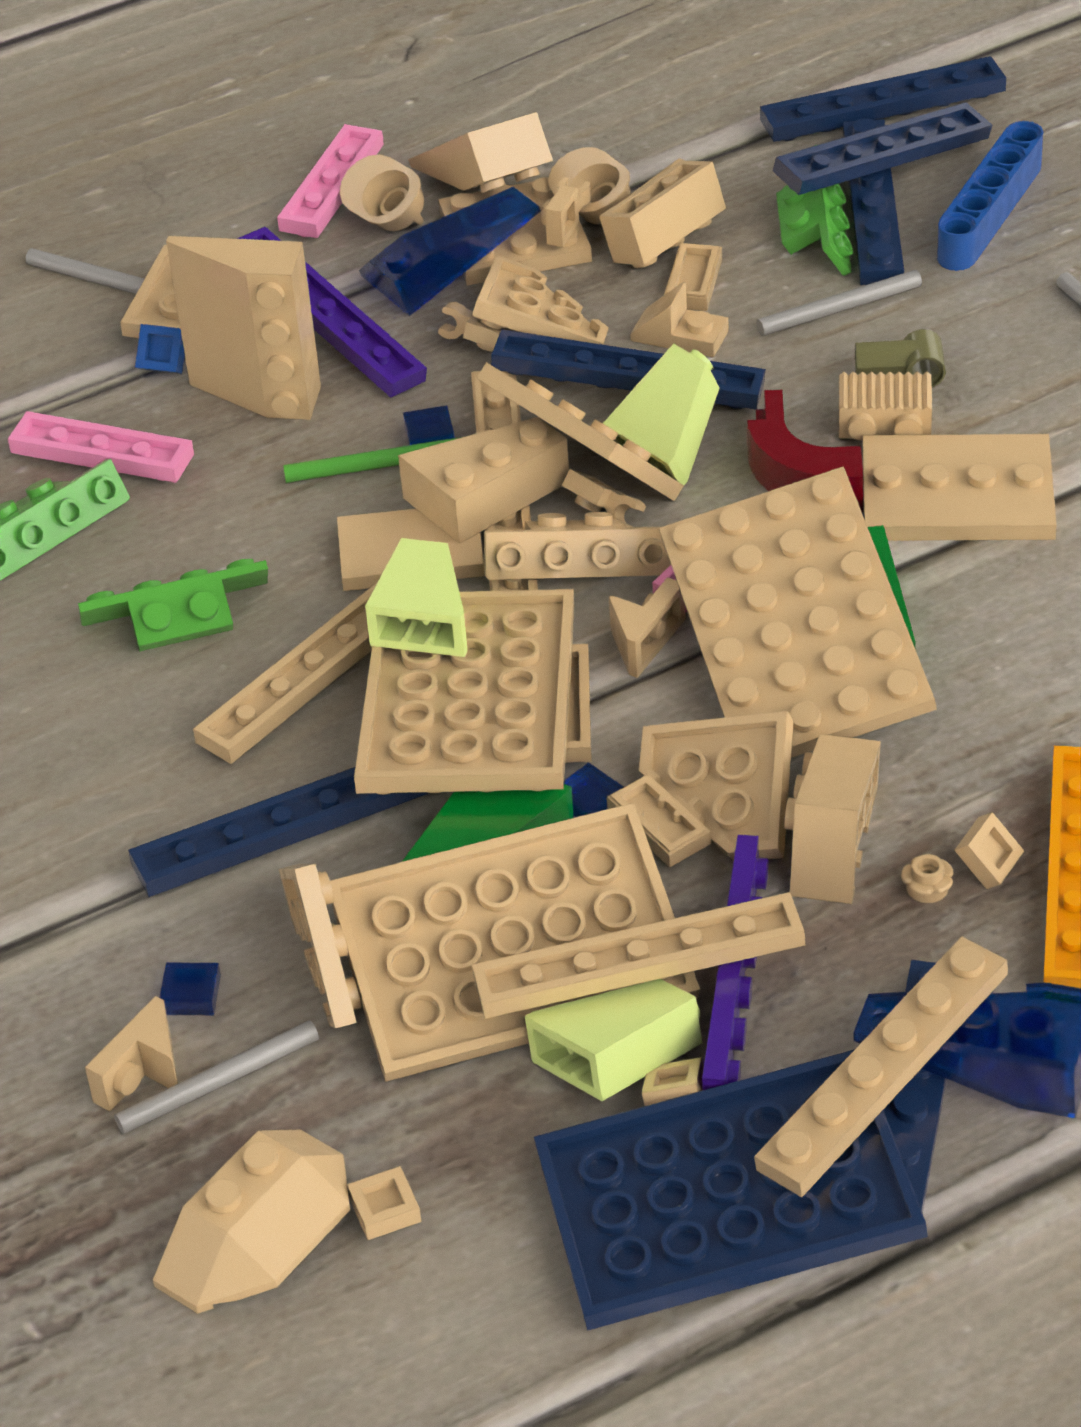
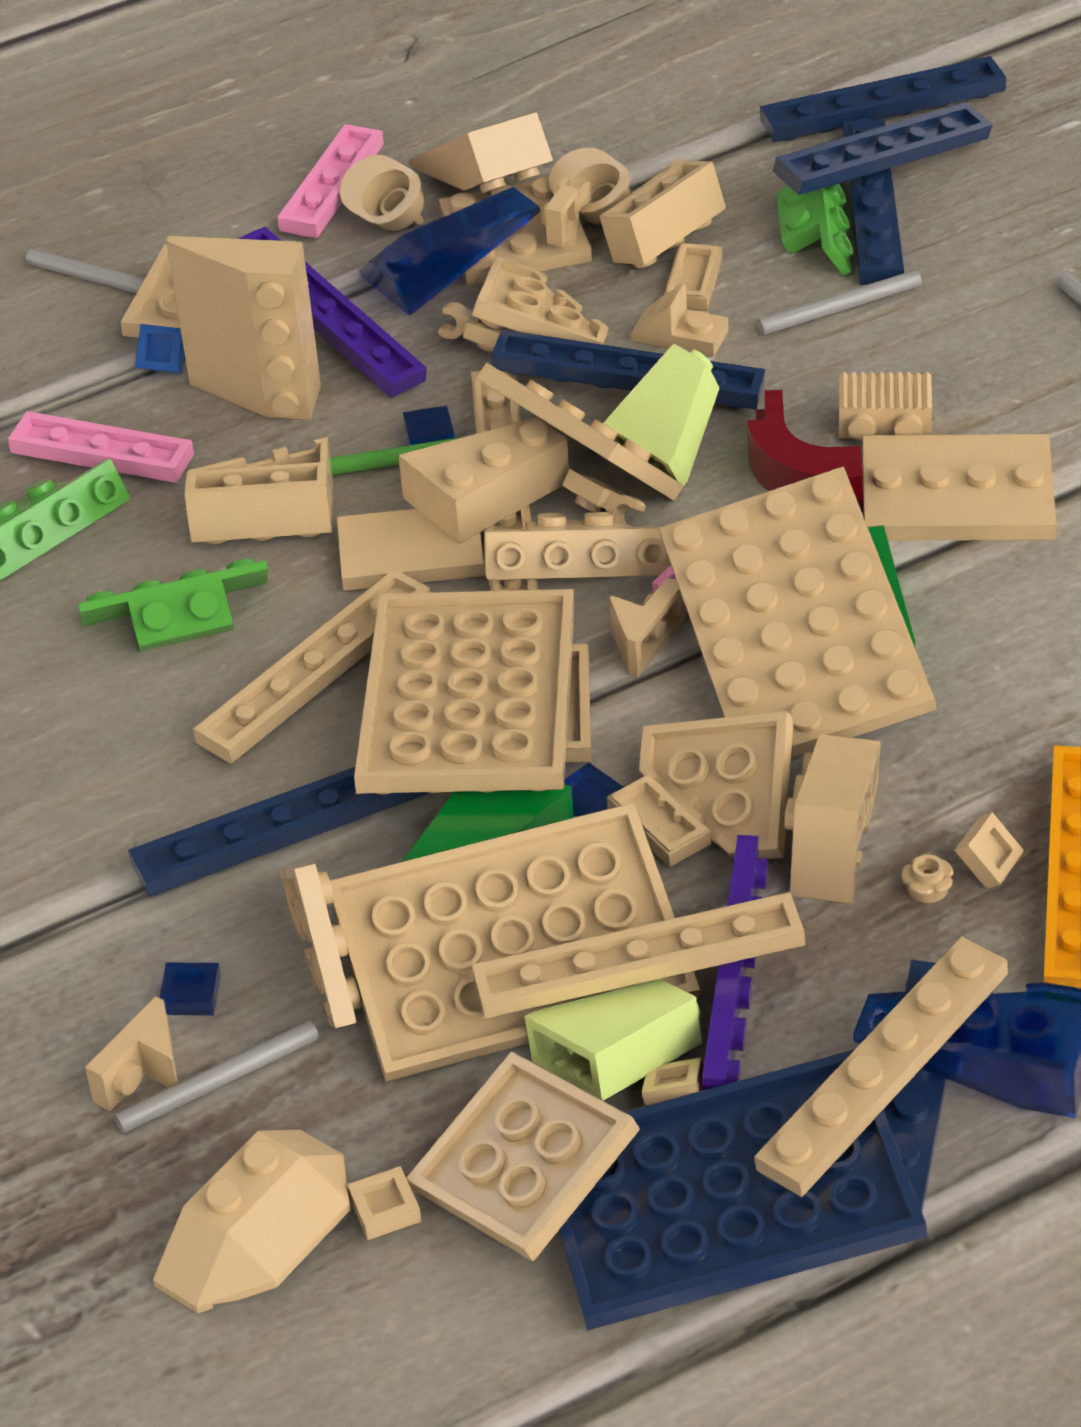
(262, 498): none -> tan wedge
(418, 602): yellowish green slope -> none
(522, 1155): none -> tan plate
(917, 352): olive piece -> none
(989, 195): blue beam -> none

